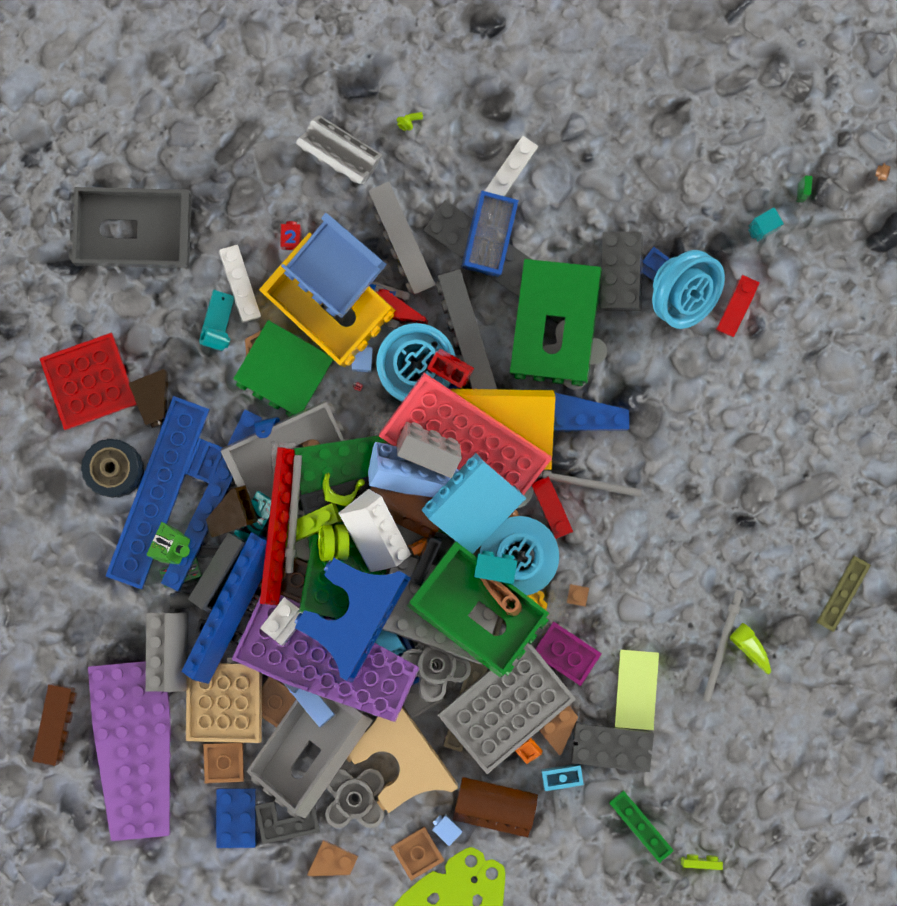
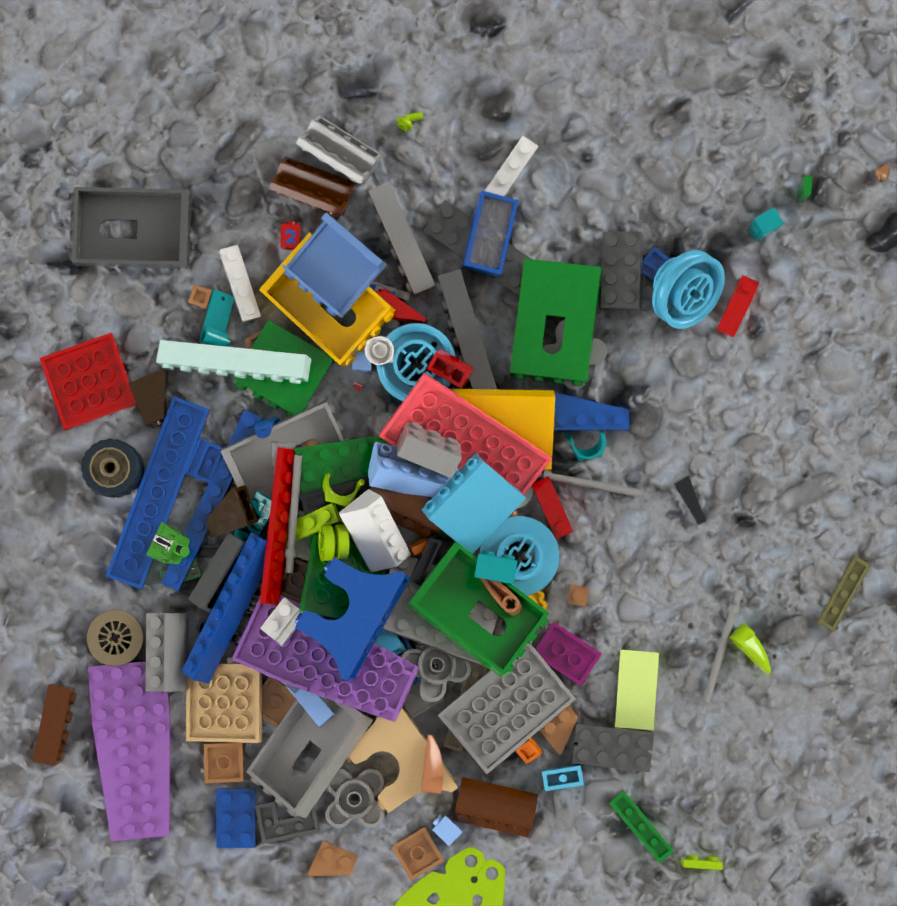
(94, 632): none -> dark tan piece
(200, 297): none -> medium nougat plate
(233, 361): none -> light aqua brick
(313, 186): none -> reddish brown brick
(379, 350): none -> white hat
(433, 769): none -> nougat piece
(596, 451): none -> teal helmet
(689, 496): none -> black piece

